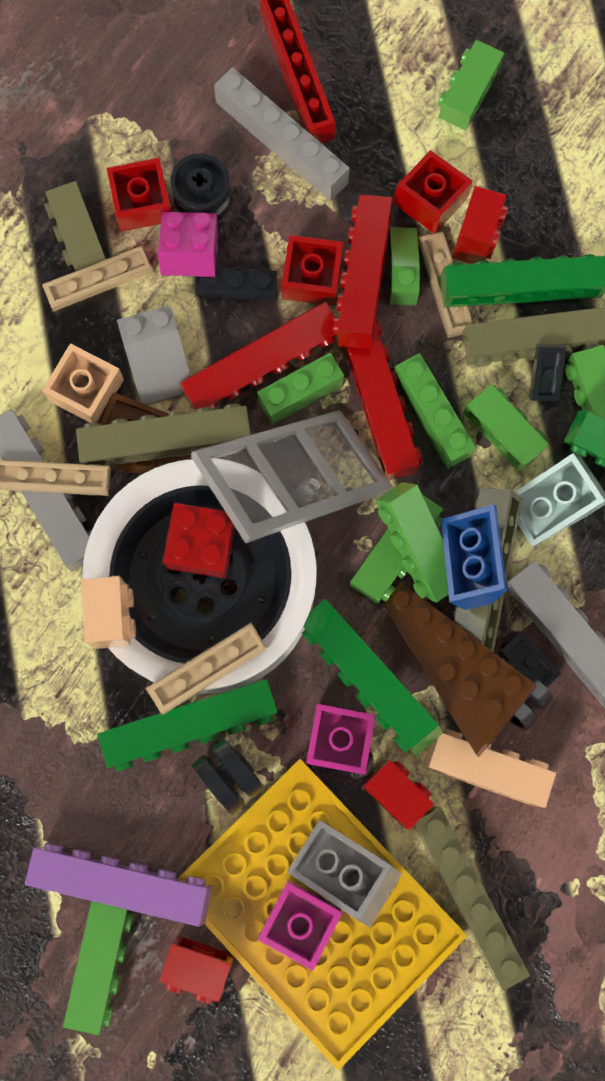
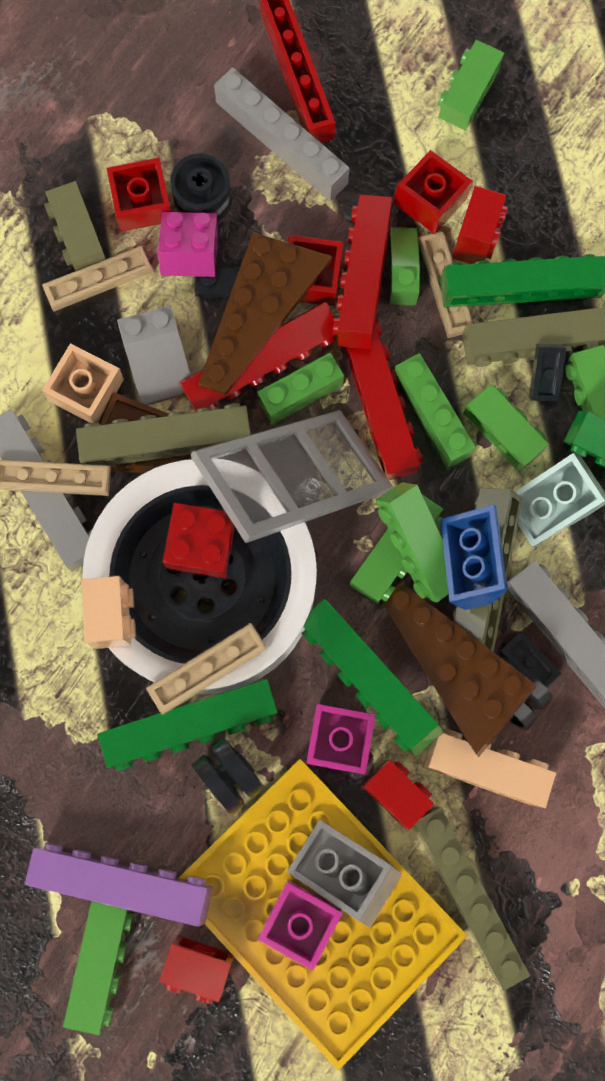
(262, 298): none -> reddish brown wing

